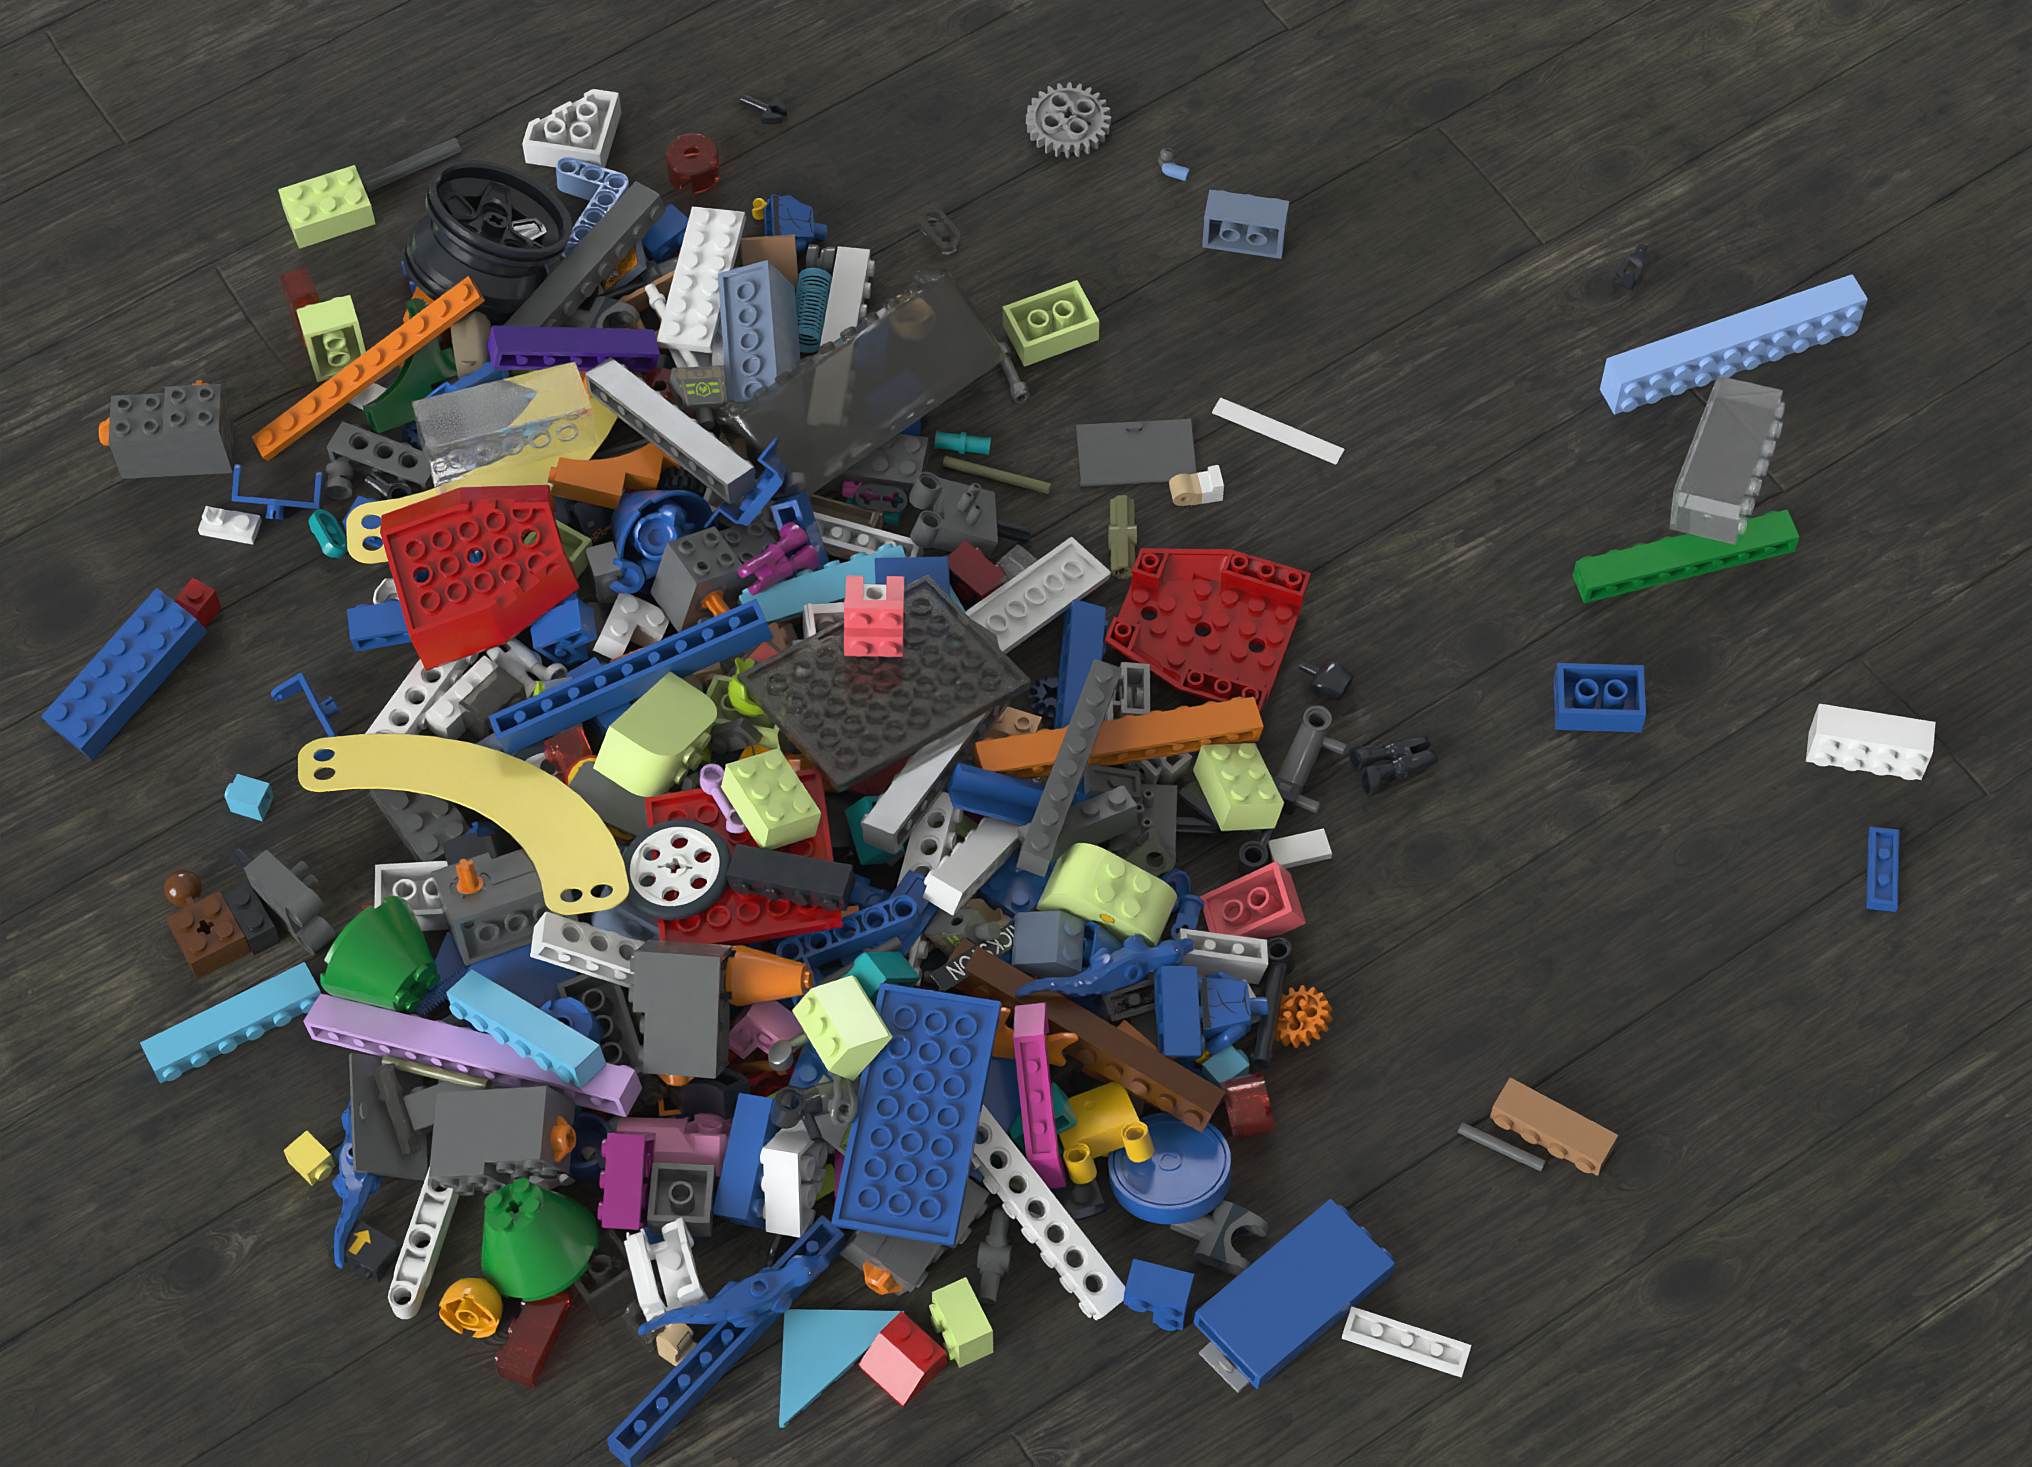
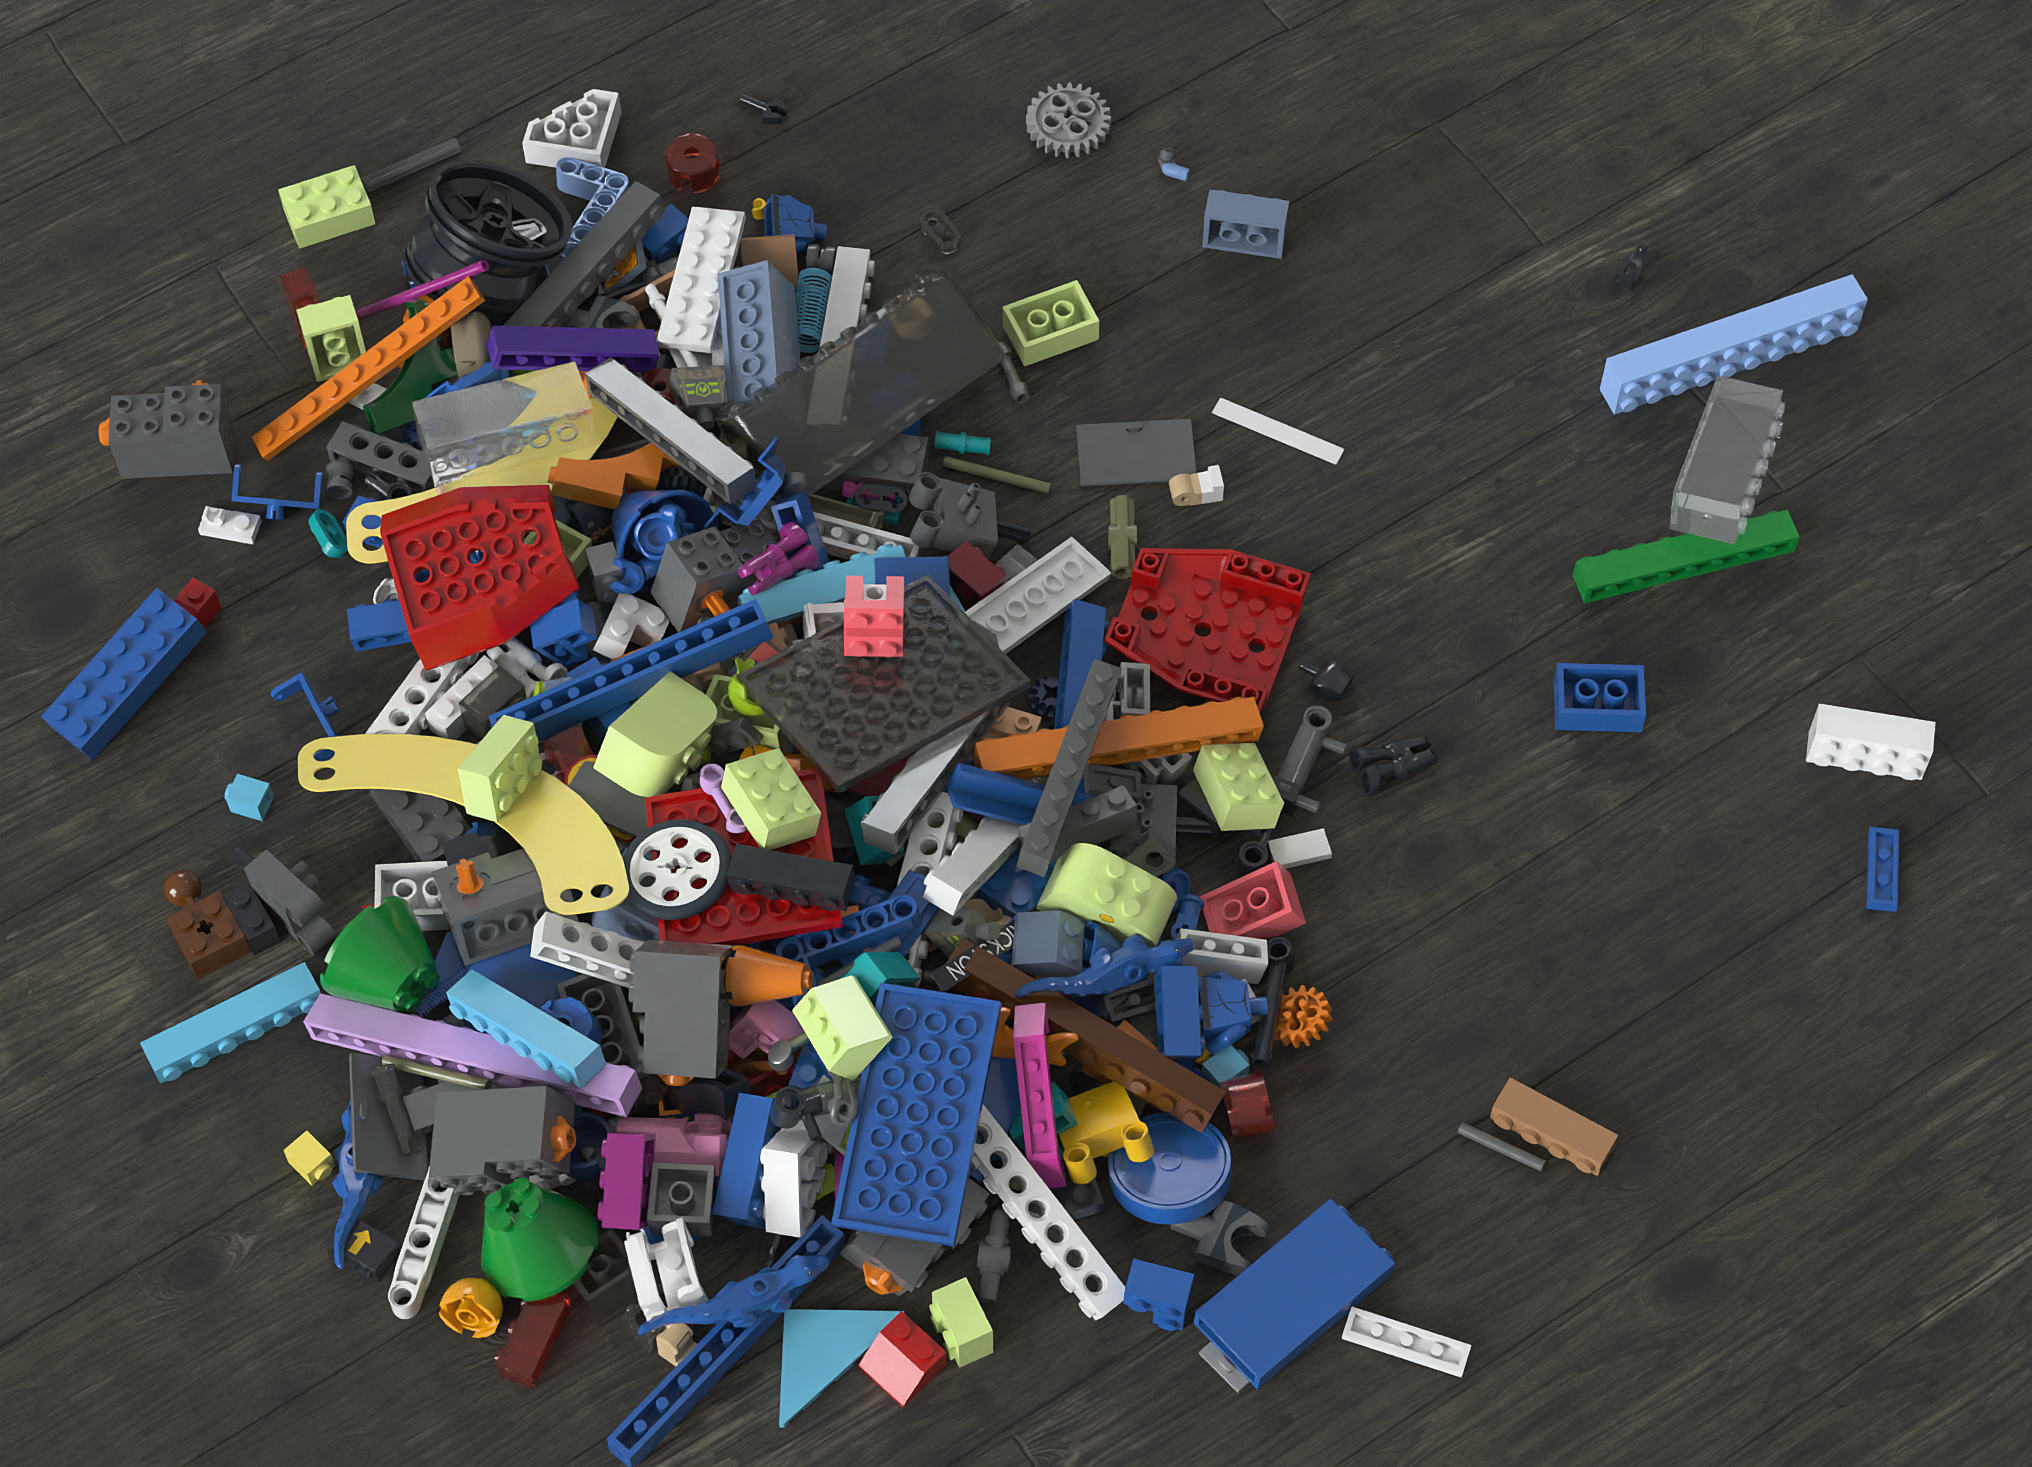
(422, 290): none -> magenta piece
(500, 768): none -> yellowish green brick

